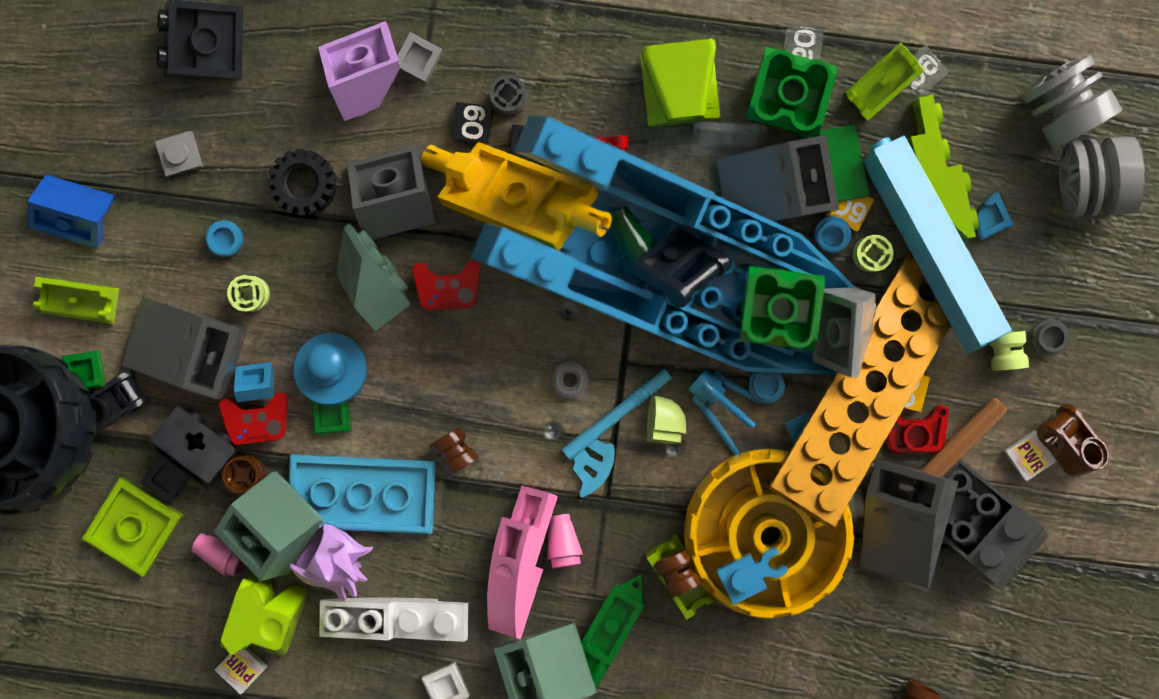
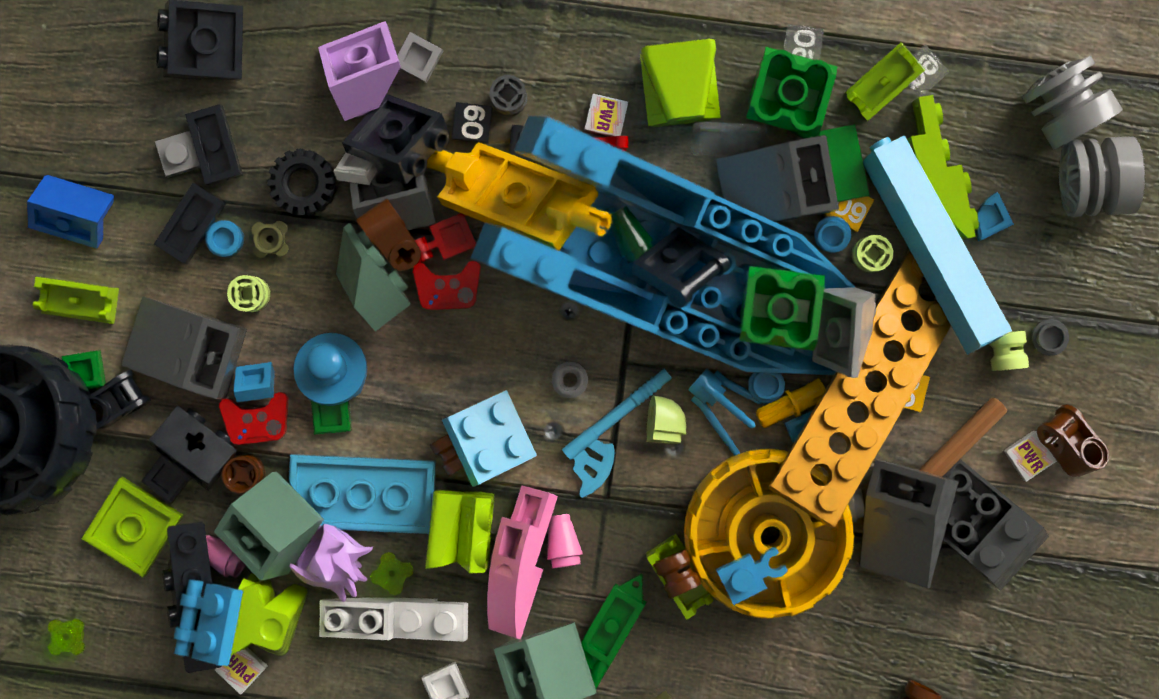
(74, 629): none -> clear neon green plate
(187, 561): none -> black bracket
(190, 223): none -> black plate
(214, 144): none -> black plate
(216, 622): none -> dark azure plate
(262, 232): none -> olive plate
(355, 170): none -> white tile
(382, 577): none -> clear neon green plate
(390, 235): none -> reddish brown piece
(398, 138): none -> black plate
(450, 237): none -> red plate
(460, 530): none -> lime piece
(489, 438): none -> medium azure plate
(606, 115): none -> tile
(791, 403): none -> yellow axle
(919, 435): red piece -> none

